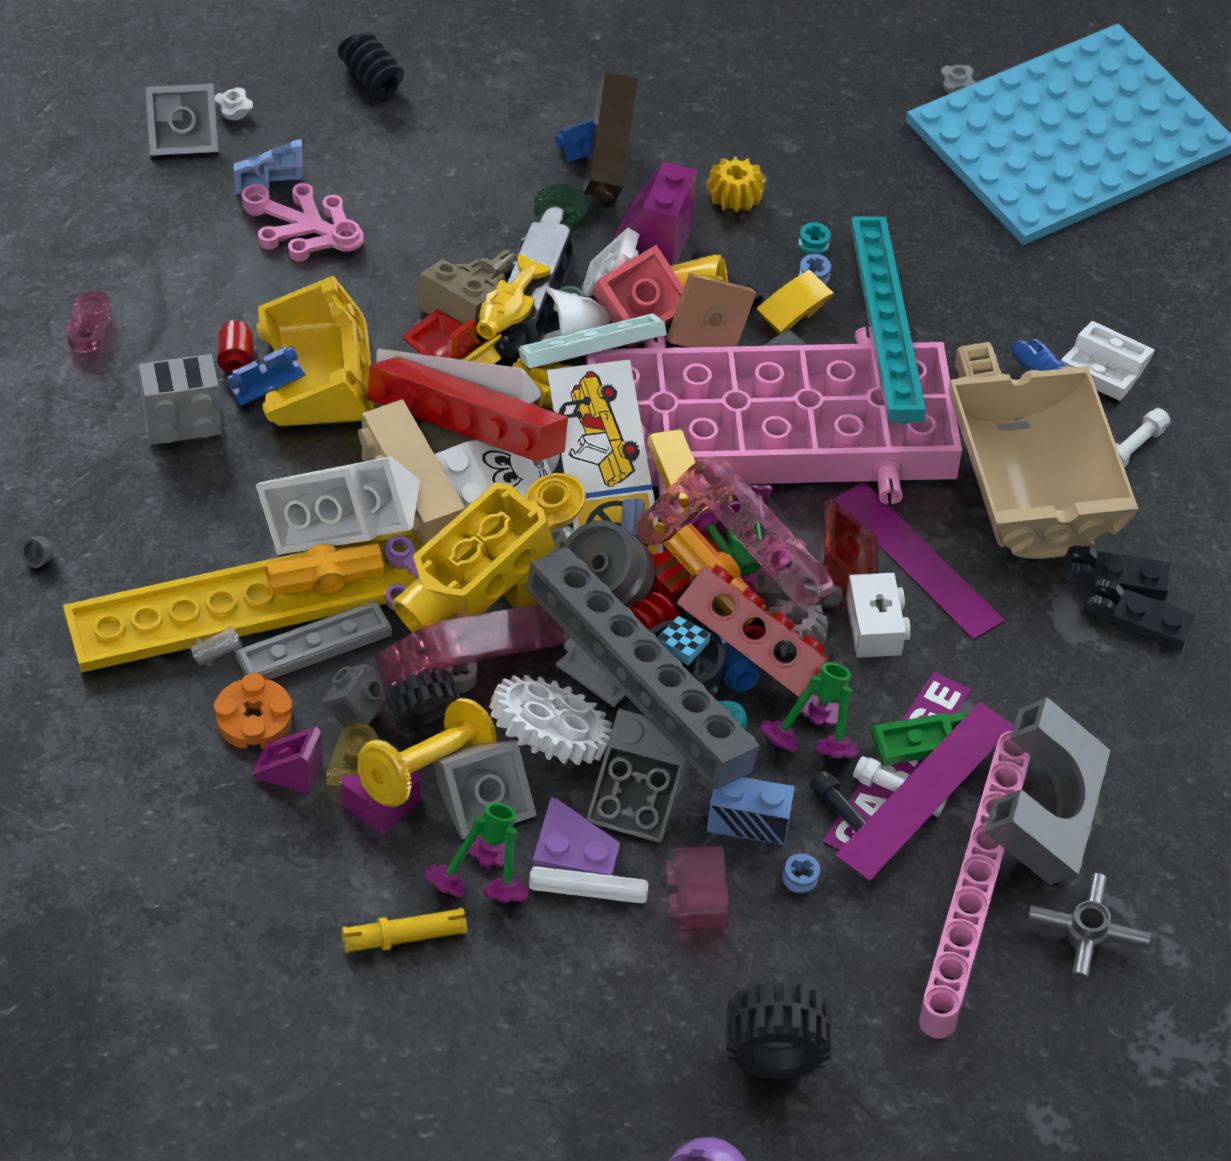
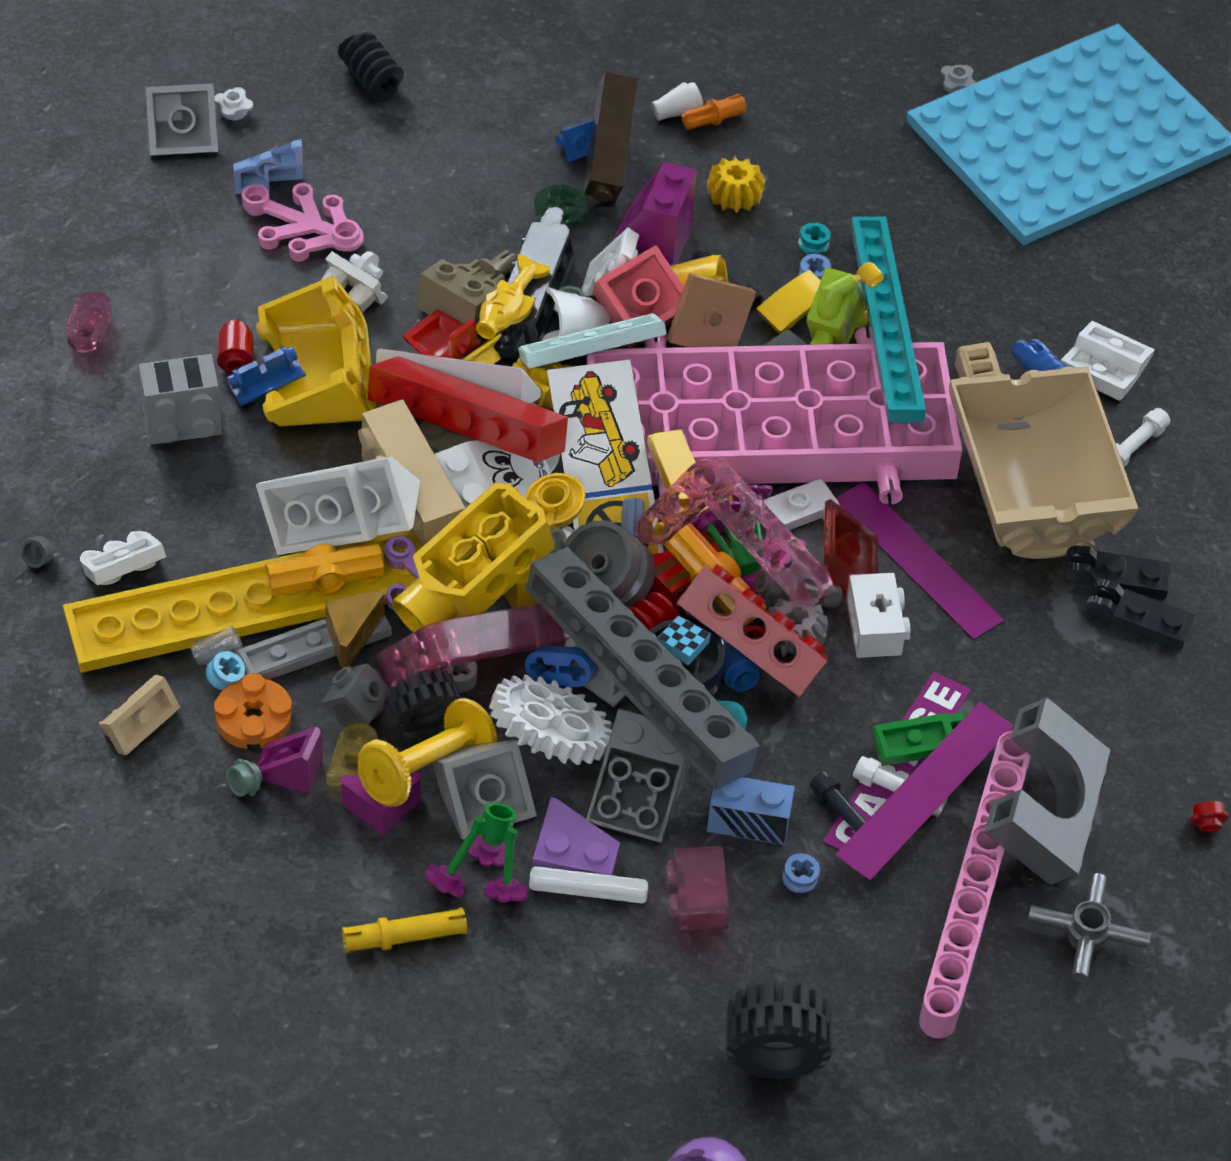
(121, 558): none -> white plate
(140, 715): none -> tan hinge
(232, 662): none -> medium azure bush
(244, 778): none -> sand green plate
(352, 622): none -> pearl gold slope
(359, 276): none -> white hips
(561, 658): none -> blue beam
(677, 101): none -> white cone
(714, 112): none -> orange axle
(801, 504): none -> white plate
(820, 708): plant -> none
(840, 304): none -> lime torso
(1209, 816): none -> red plate

